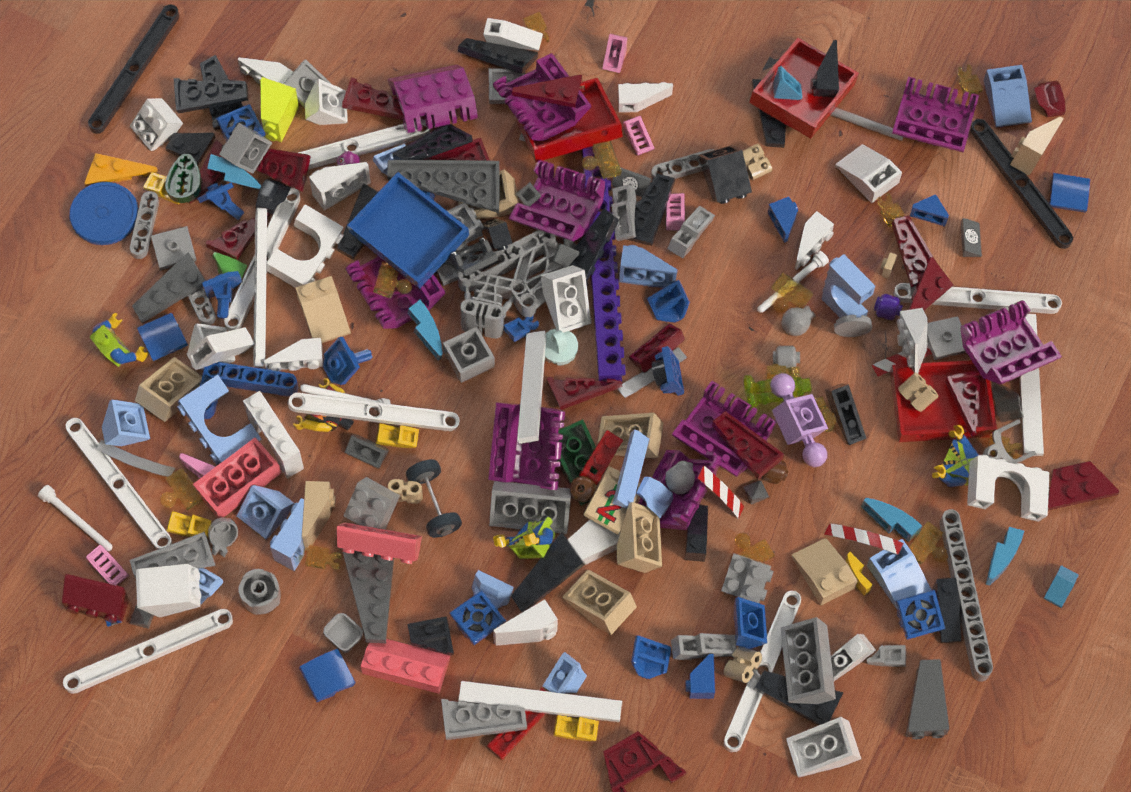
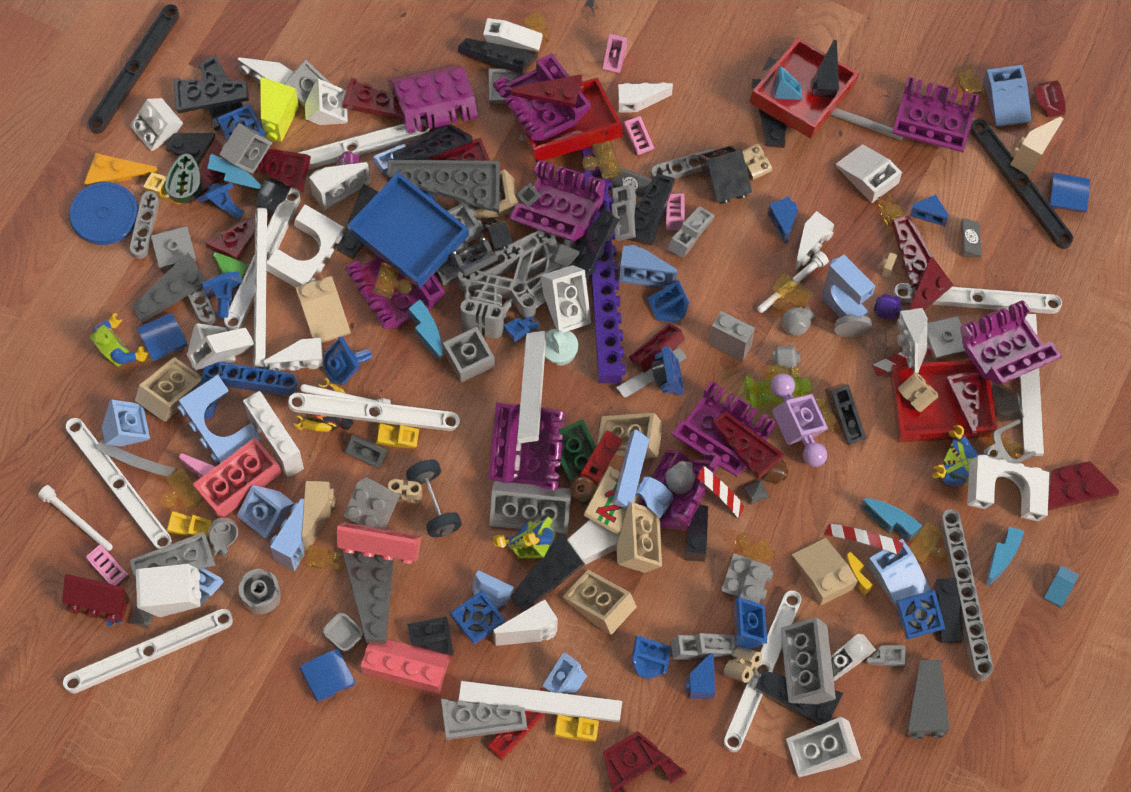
(575, 391): dark red wing -> none
(731, 336): none -> light grey brick

